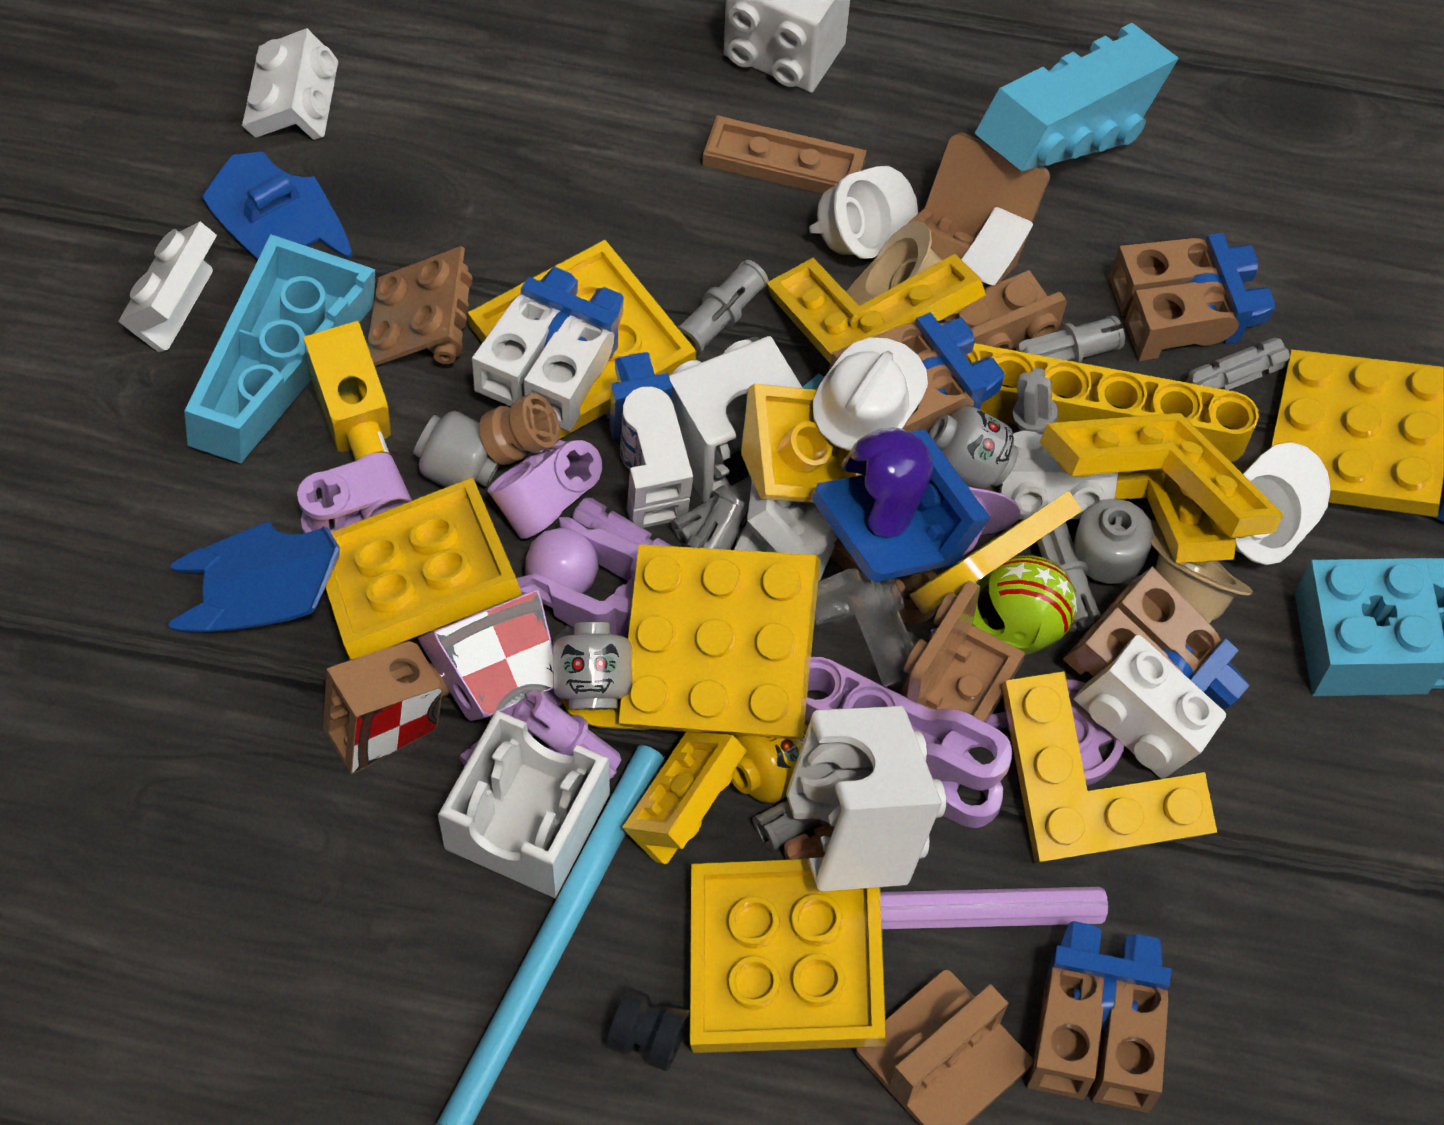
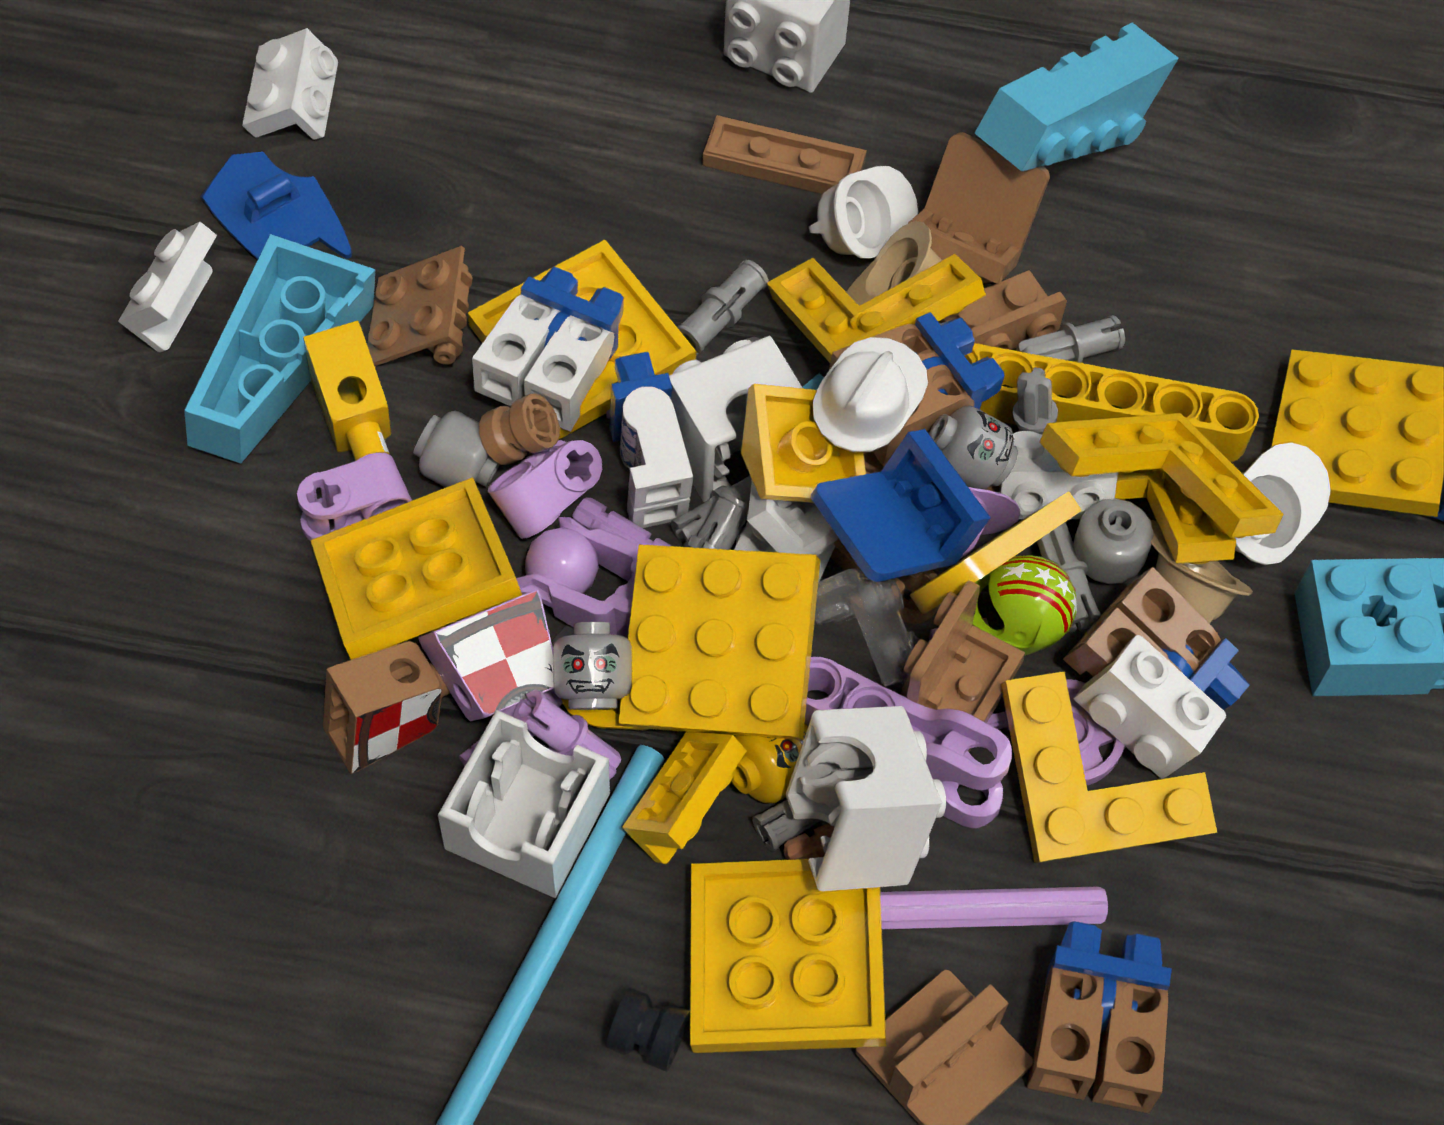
(258, 578): blue shield -> none
(896, 476): dark purple hair -> none
(997, 245): white sticker -> none
(1187, 293): medium nougat hips -> none
(1242, 366): light grey axle -> none

